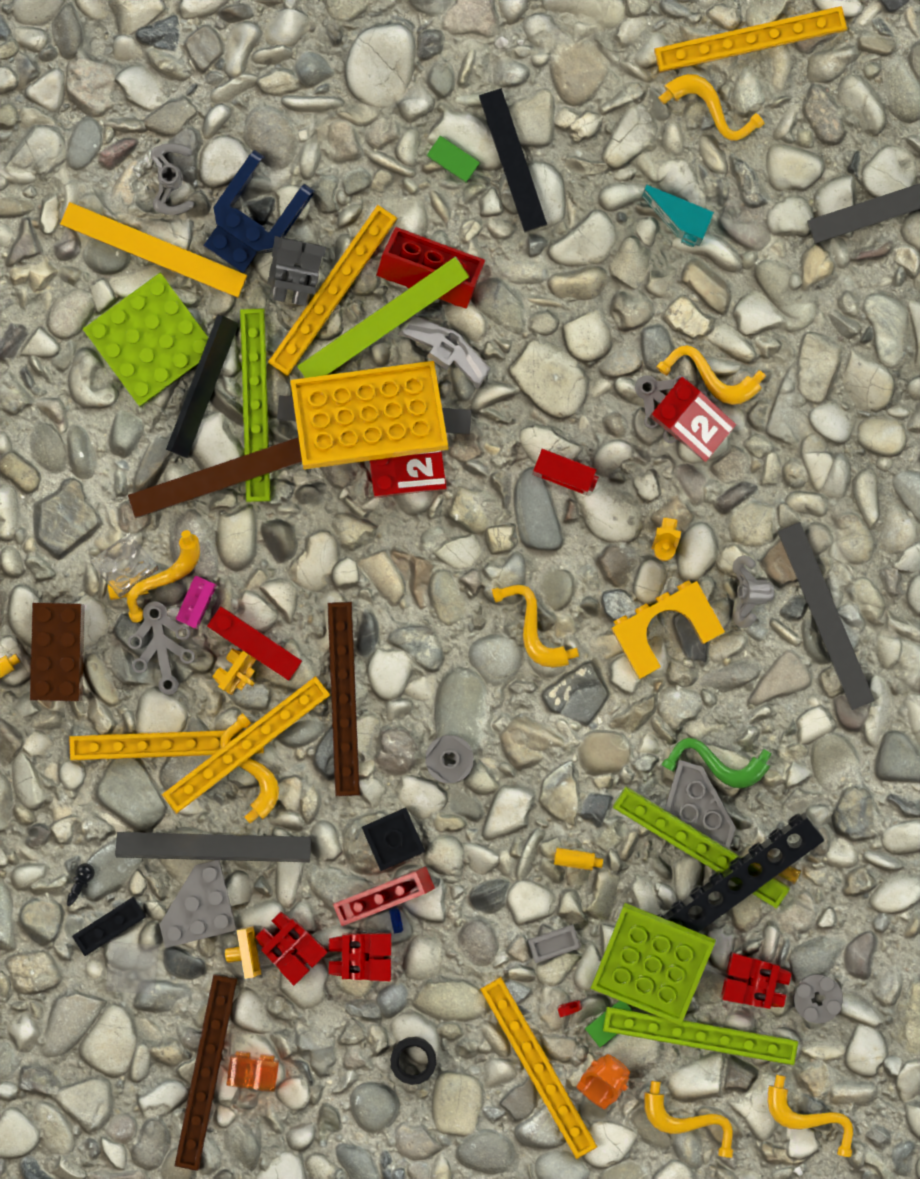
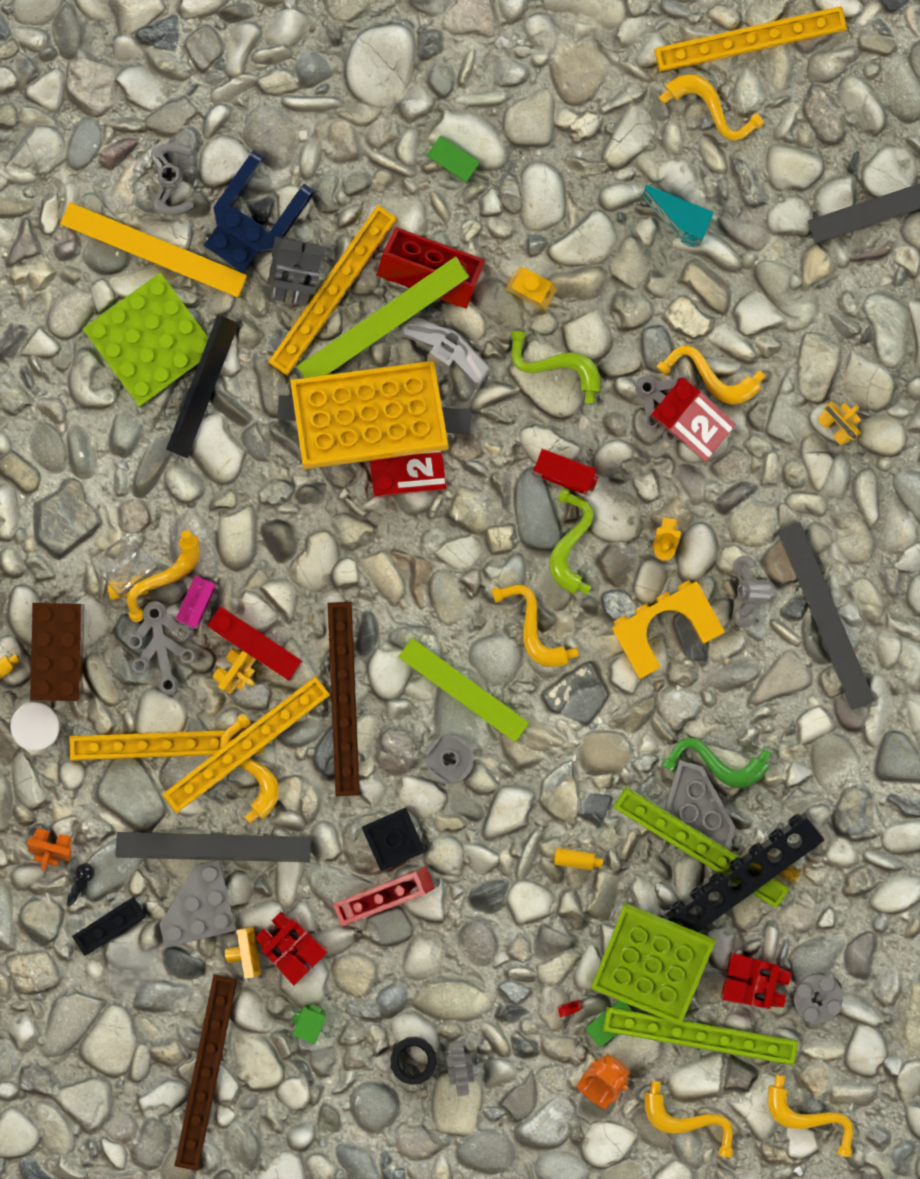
(35, 726): none -> white tile
(39, 845): none -> orange hips
(215, 478): reddish brown tile -> none
(253, 1071): clear orange brick -> none
(255, 396): lime tile -> none
(309, 1023): none -> bright green brick
(354, 958): red hips -> none
(396, 920): clear blue tile -> none
(460, 1068): none -> light grey gear
(463, 690): none -> lime tile
(512, 160): black tile -> none
(531, 288): none -> yellow torso
(538, 1067): yellow tile -> none
(554, 943): light grey tile -> none
(558, 560): none -> lime animal
(580, 363): none -> lime animal
(848, 429): none -> yellow hips

